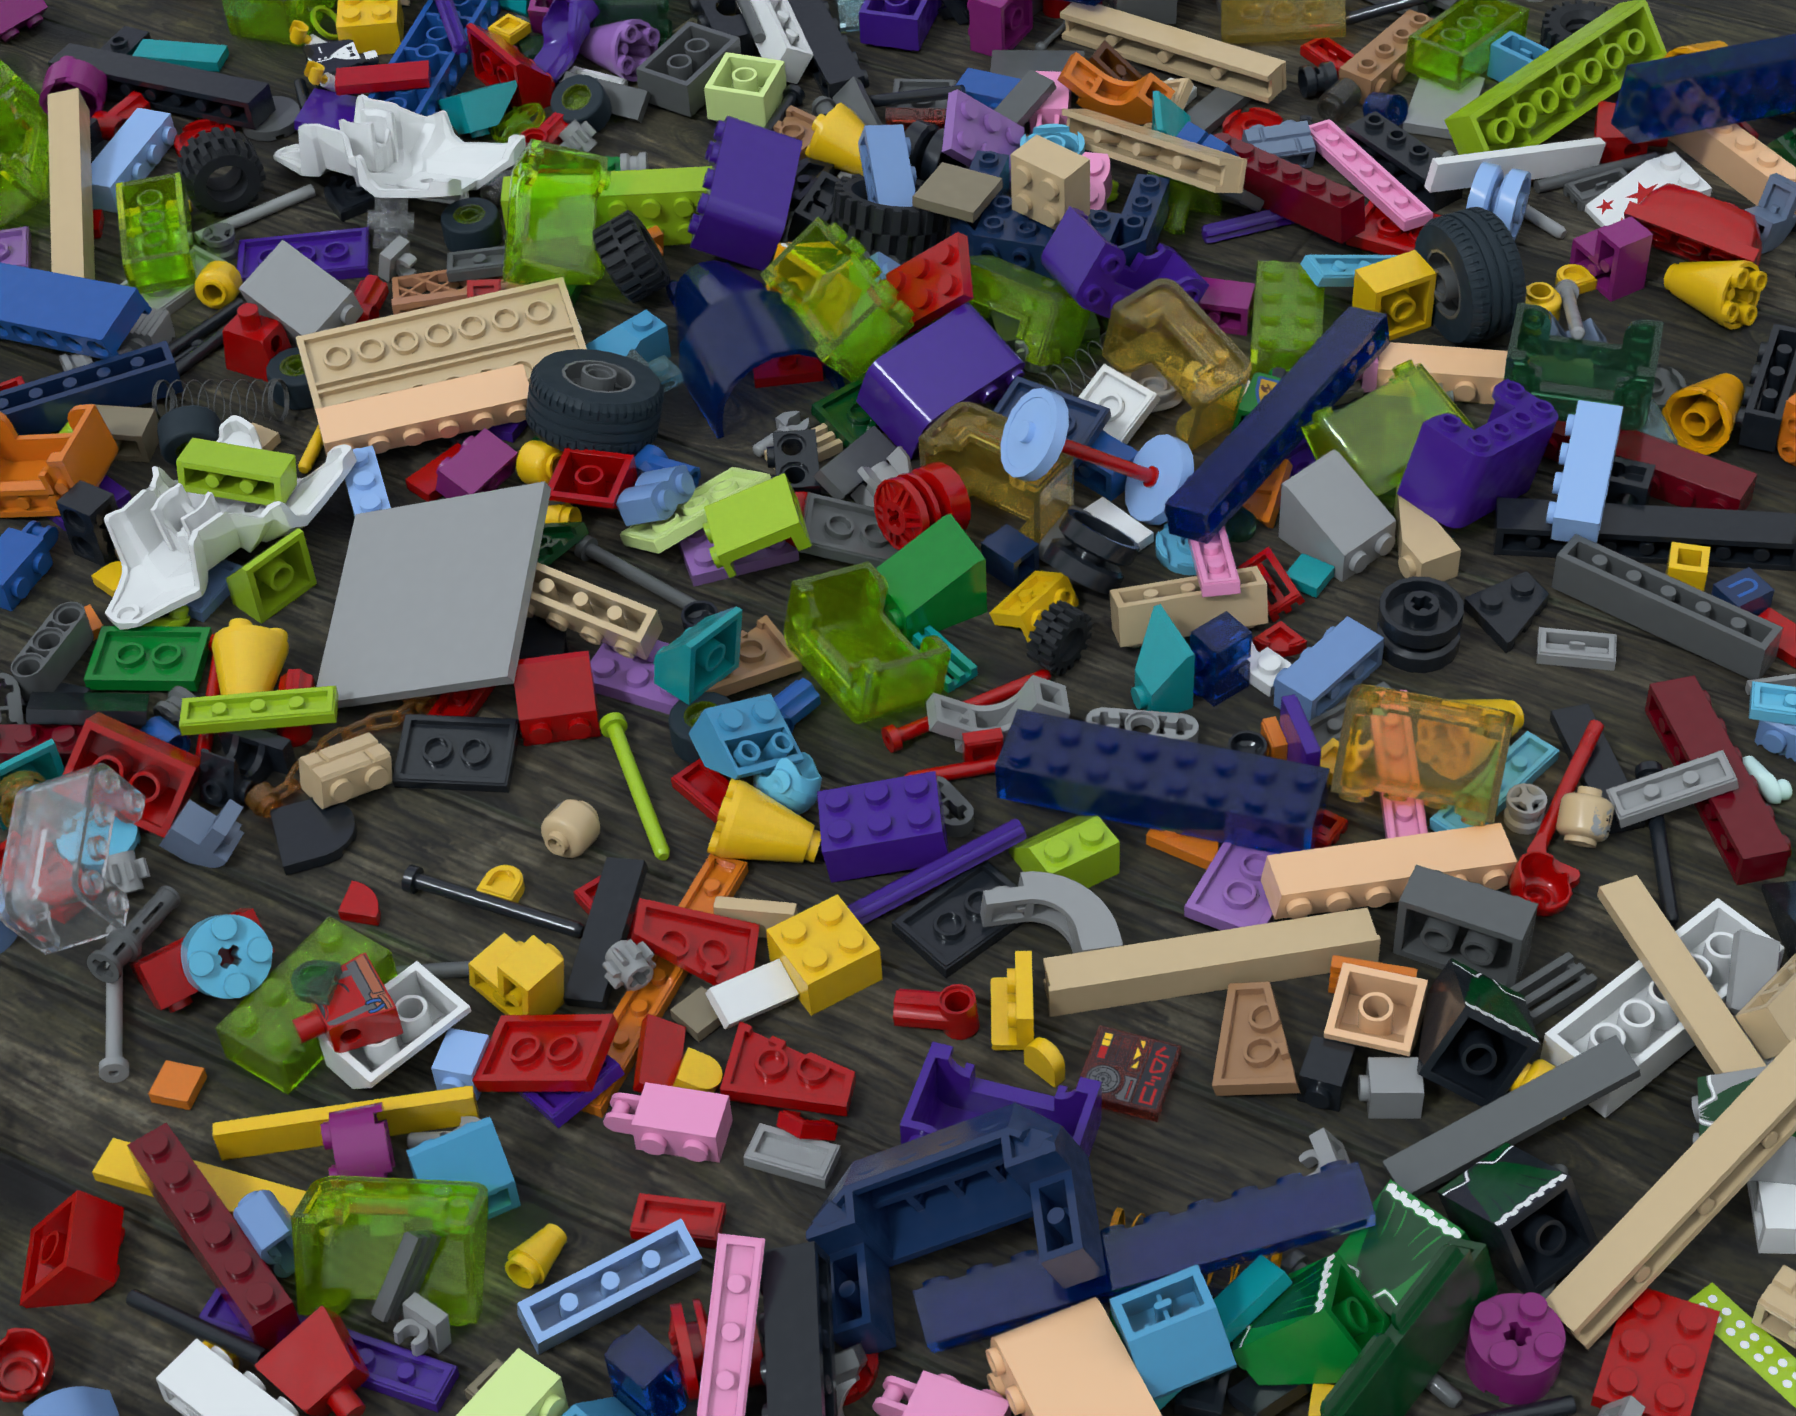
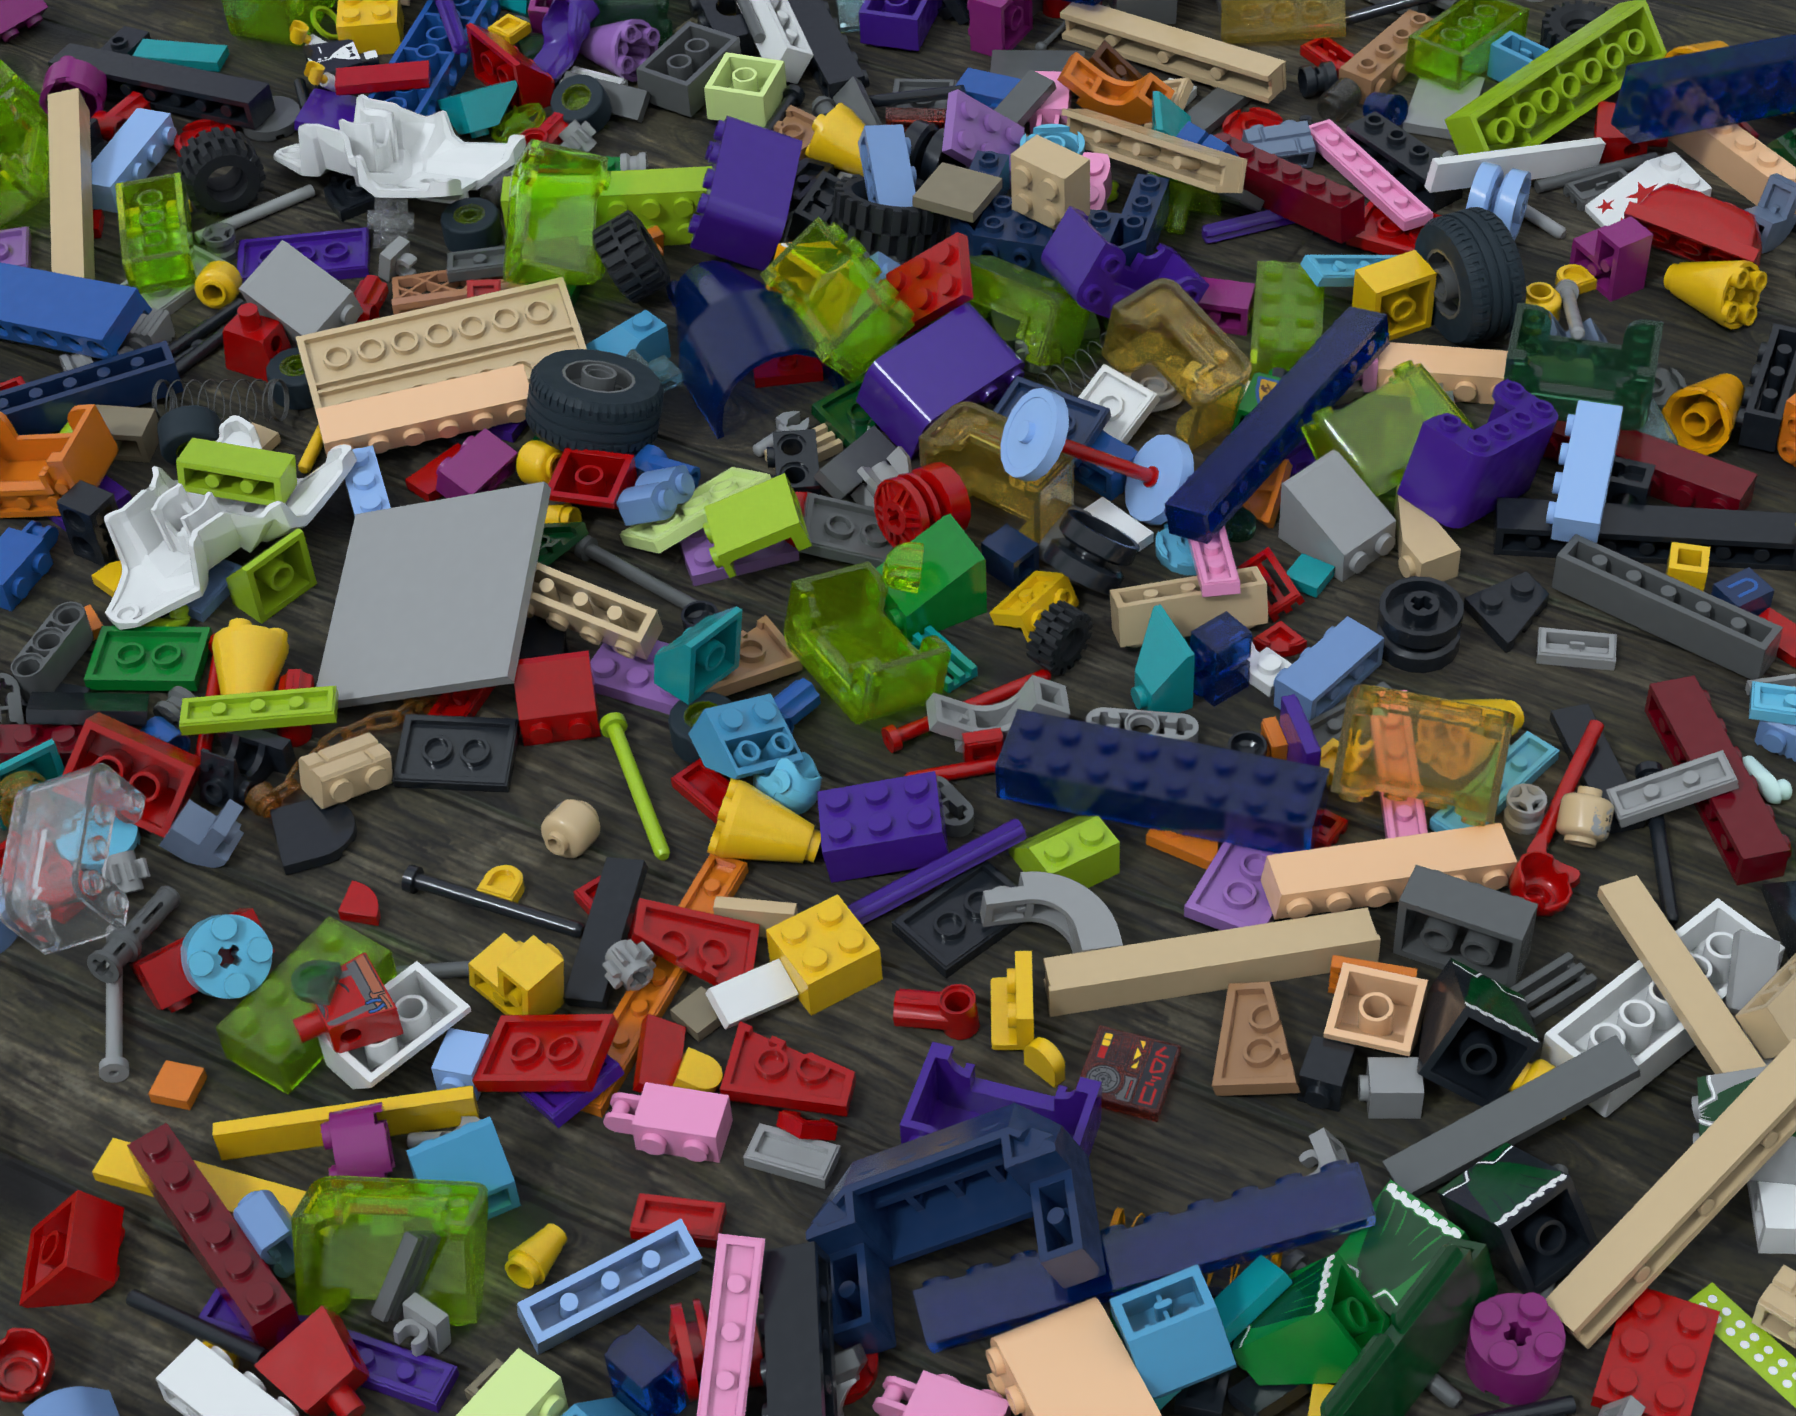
(904, 566): none -> clear neon green piece

